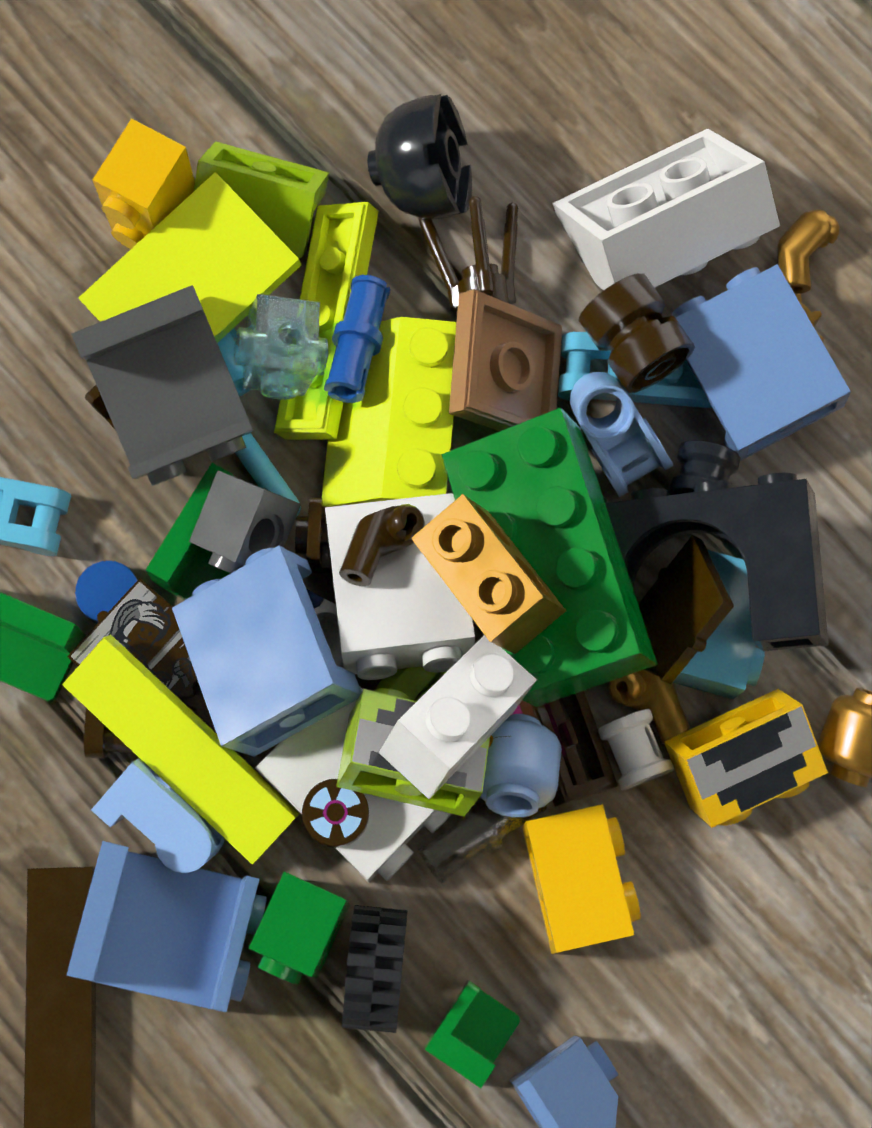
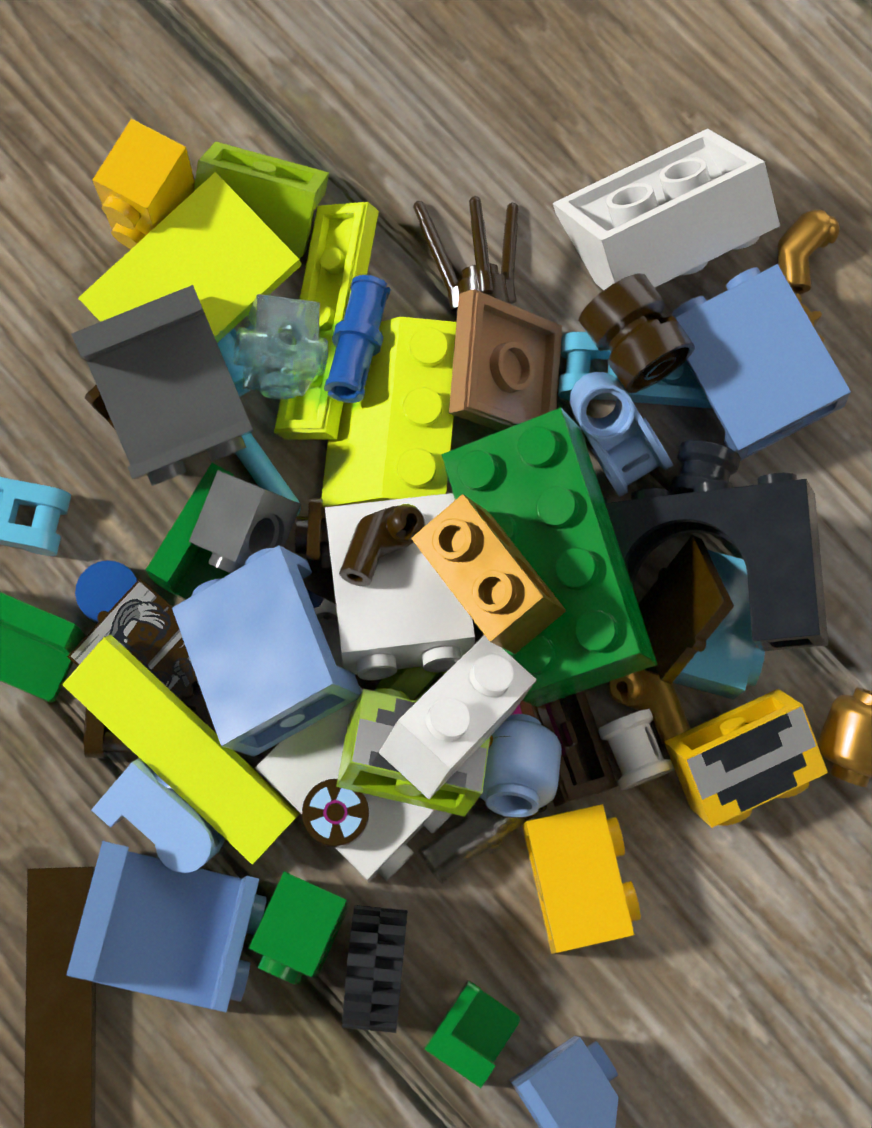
(421, 159): black cylinder -> none

